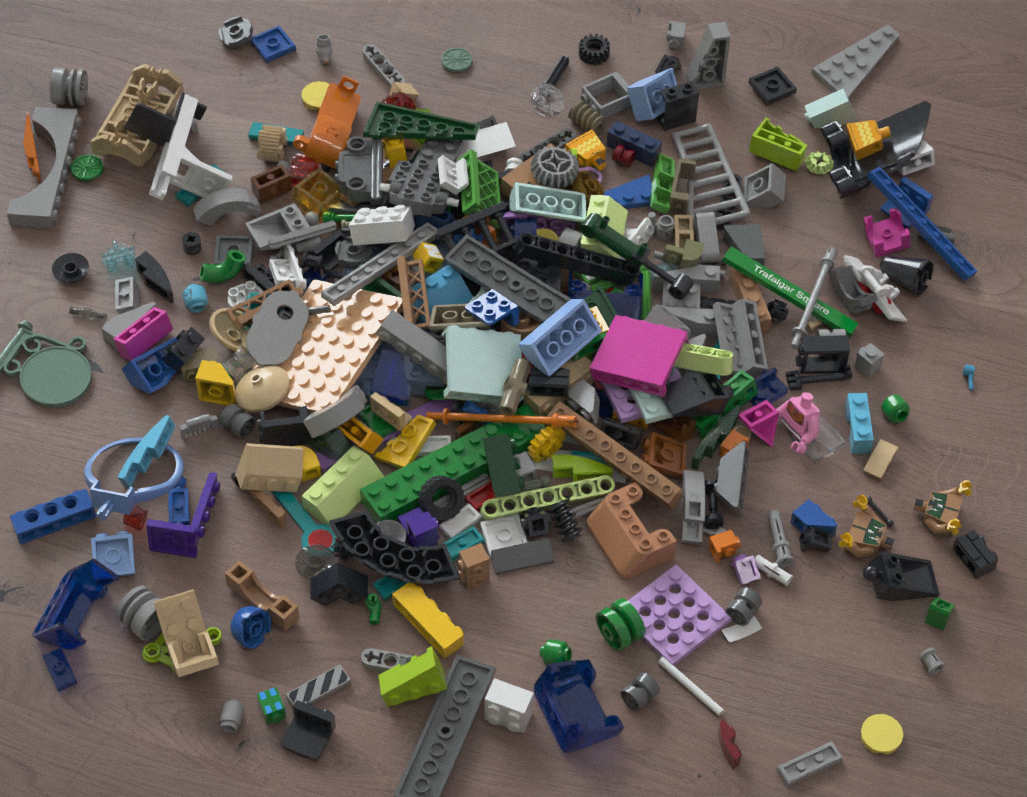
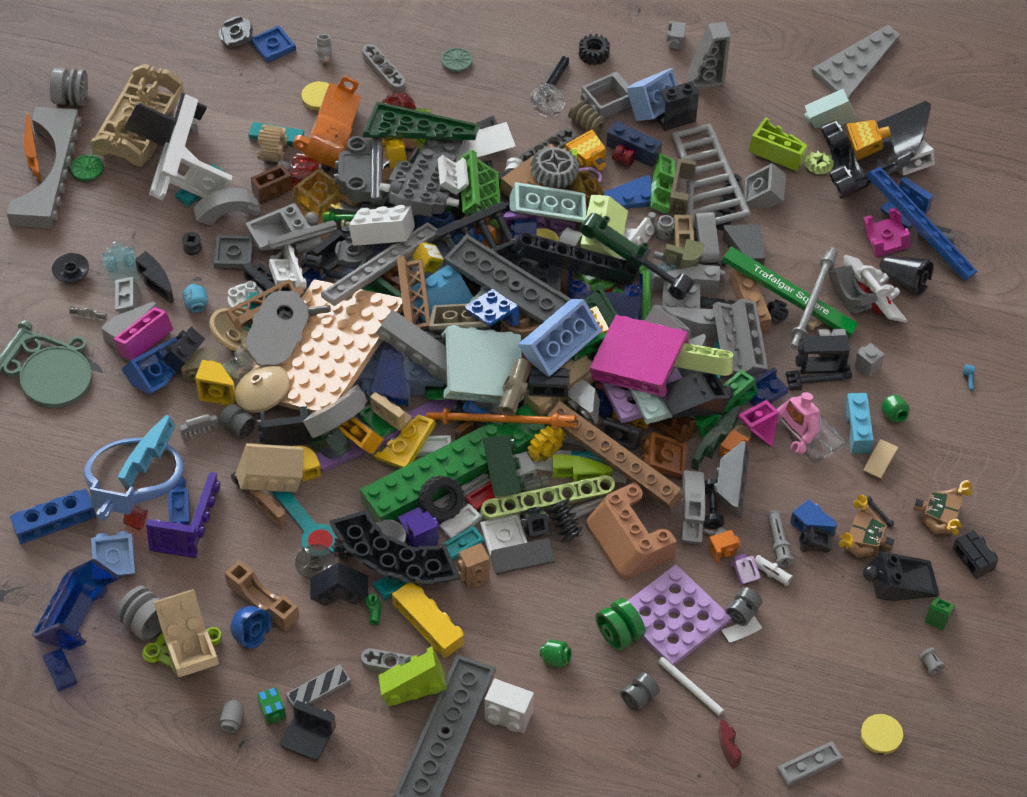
(225, 270): green cylinder -> none
(339, 488): yellowish green slope -> none
(406, 88): tan tile -> none
(572, 706): clear blue windscreen -> none
(668, 62): black bracket -> none
(772, 85): black plate -> none

